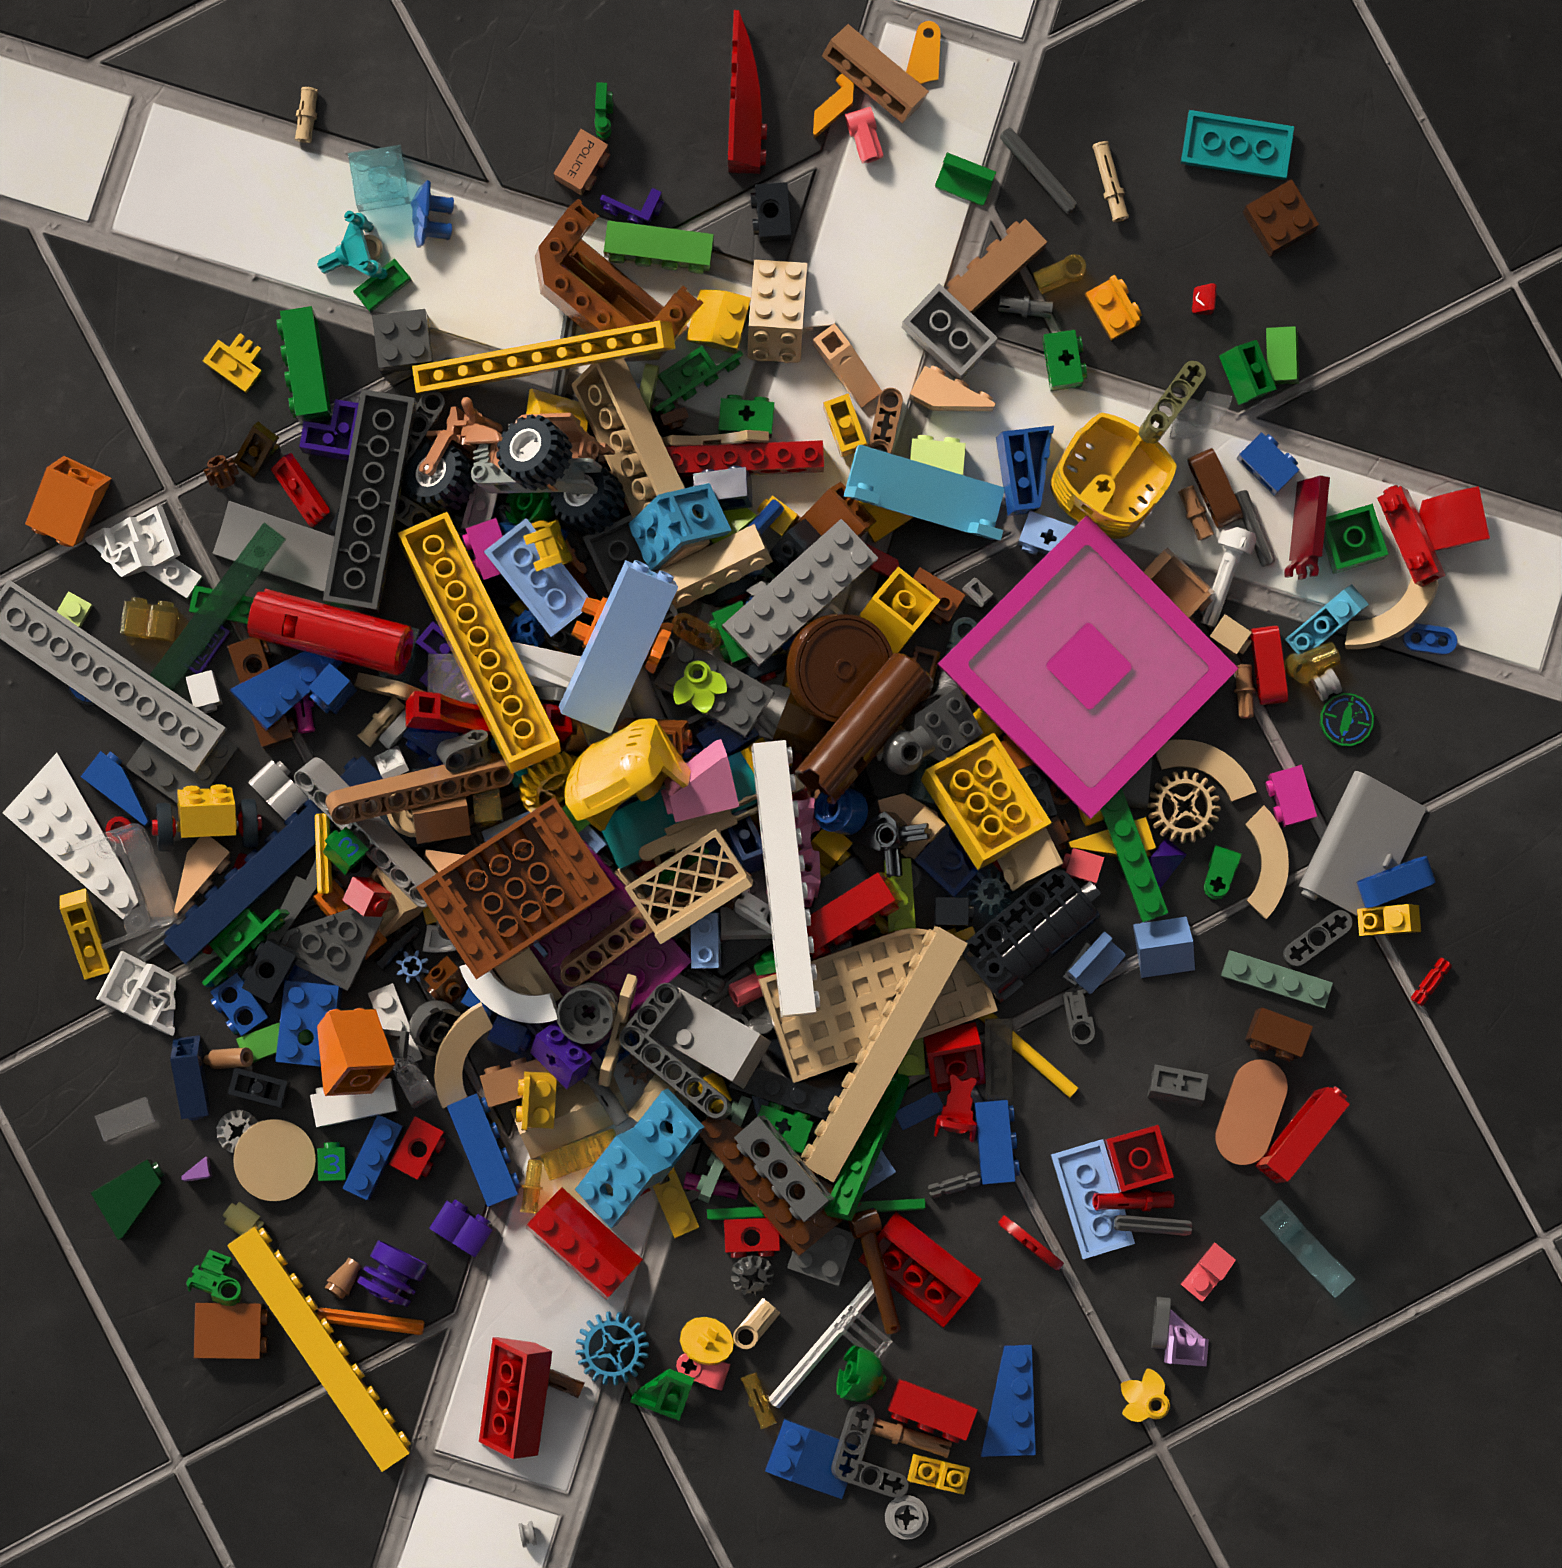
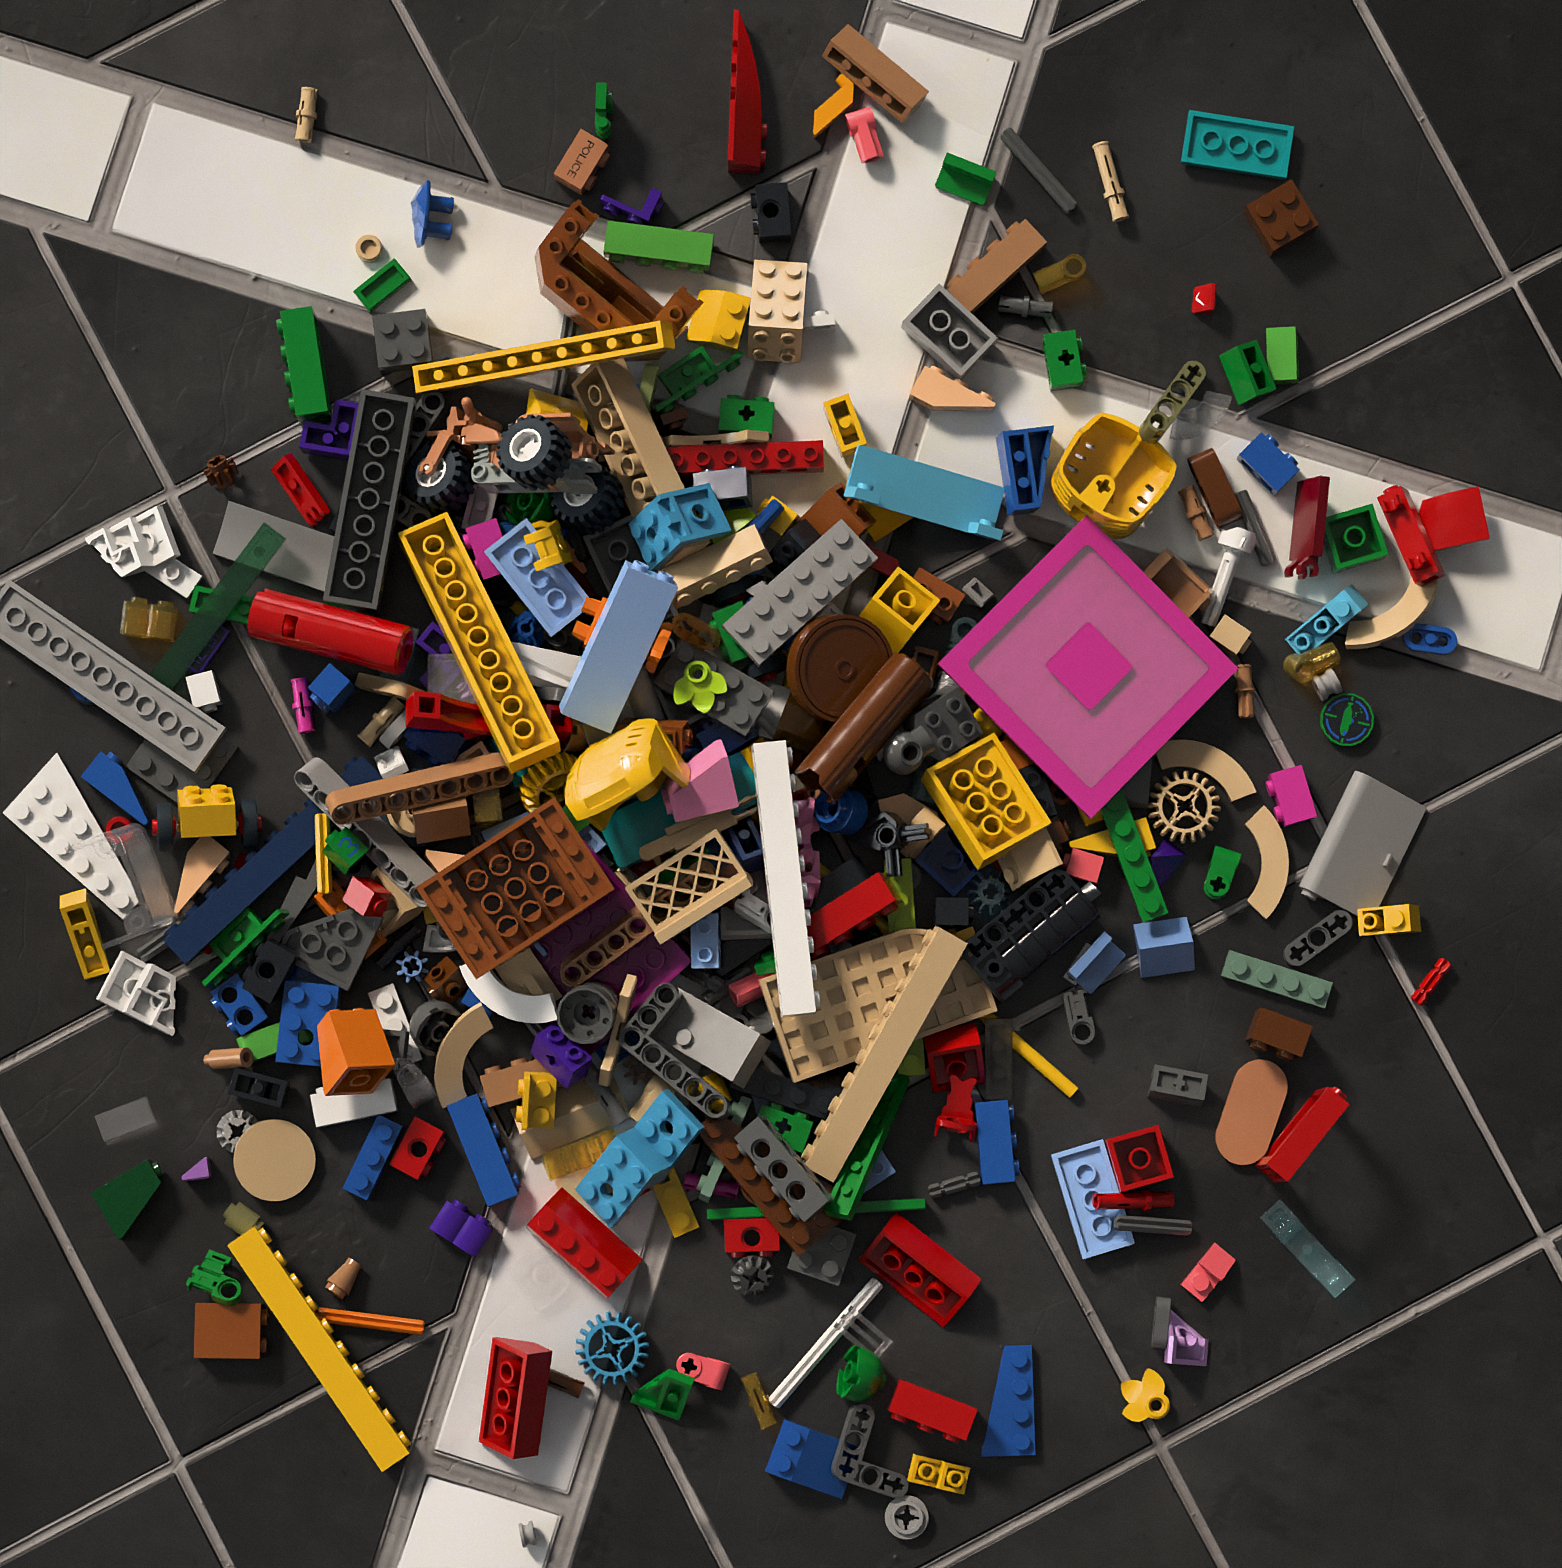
(67, 501): orange slope -> none
(74, 609): yellowish green plate -> none
(190, 1077): dark blue slope -> none
(235, 362): yellow hinge -> none
(242, 654): reddish brown brick -> none
(257, 449): dark brown slope -> none
(278, 789): light grey brick -> none
(281, 687): blue wing -> none
(332, 1162): green brick -> none
(353, 249): teal axle -> none
(379, 178): clear light blue brick -> none
(392, 1273): dark purple wheel -> none
(466, 751): dark grey piece -> none
(509, 1035): clear blue brick -> none
(532, 1187): clear yellow axle -> none
(706, 1341): yellow piece -> none
(757, 1323): tan piece -> none
(832, 848): yellow brick -> none
(846, 365): light nougat slope -> none
(864, 1226): reddish brown piece -> none
(879, 419): medium nougat beam -> none
(910, 1437): medium nougat pin -> none
(919, 1110): blue sticker -> none
(925, 54): light orange piece -> none
(940, 454): yellowish green brick -> none
(1031, 1243): red tile -> none
(1039, 525): light blue brick -> none
(1114, 307): light orange bracket -> none
(1269, 665): red beam -> none
(1396, 882): blue beam -> none

